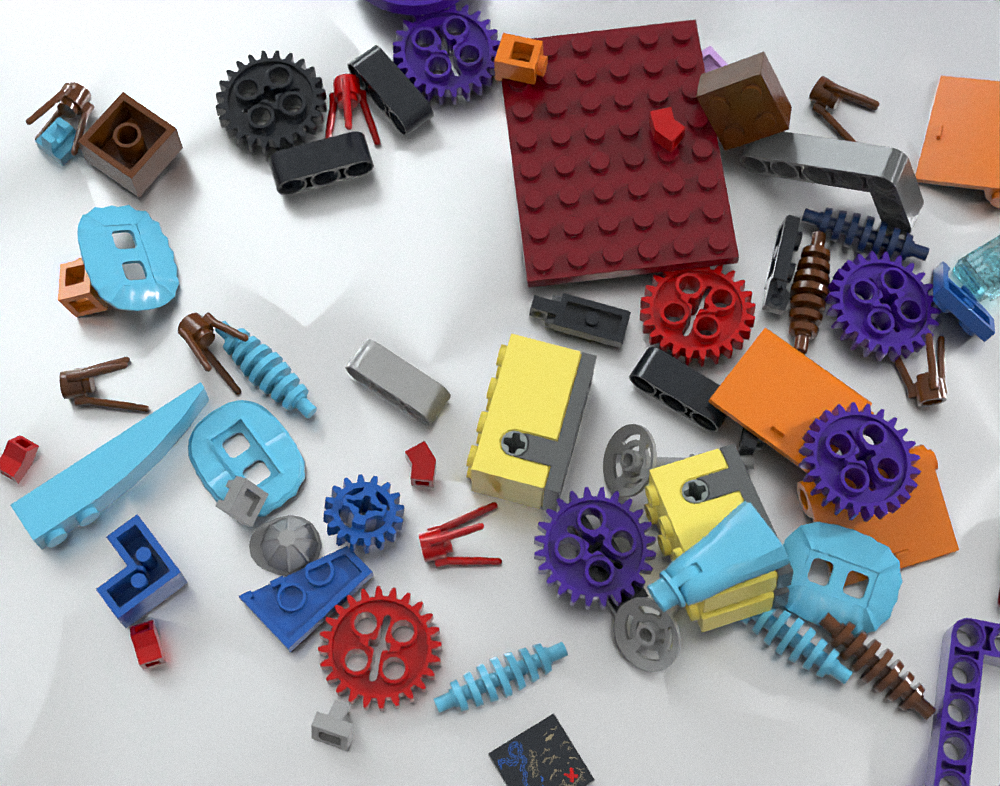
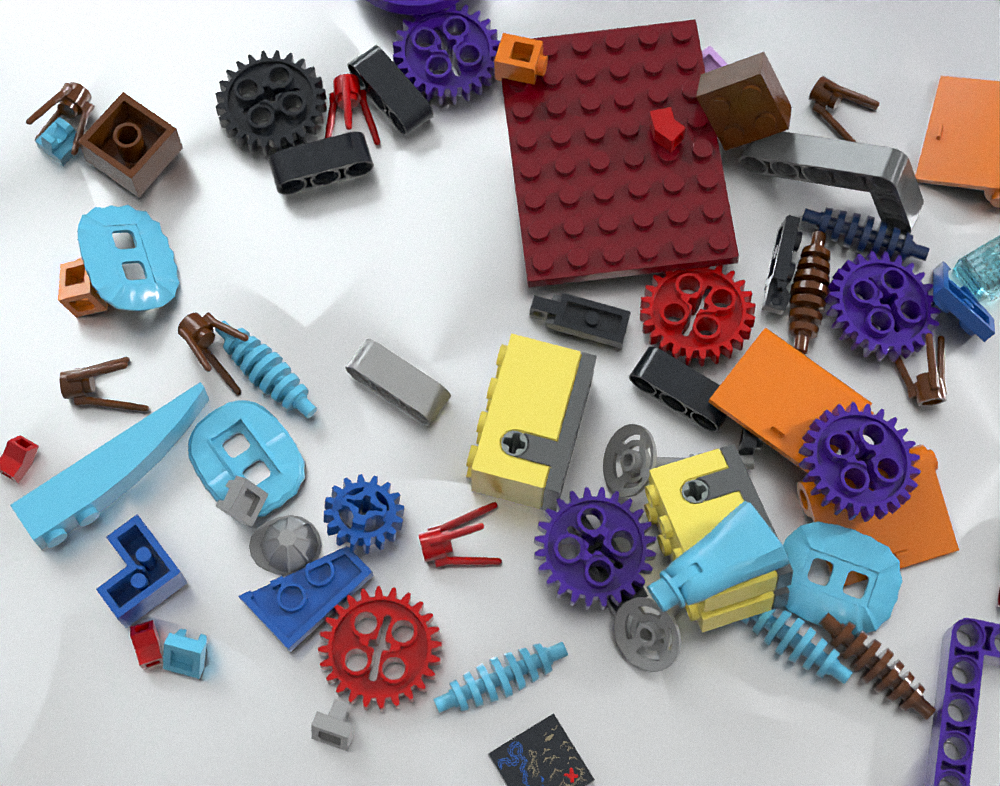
(184, 654): none -> medium azure tile
(422, 464): red piece -> none

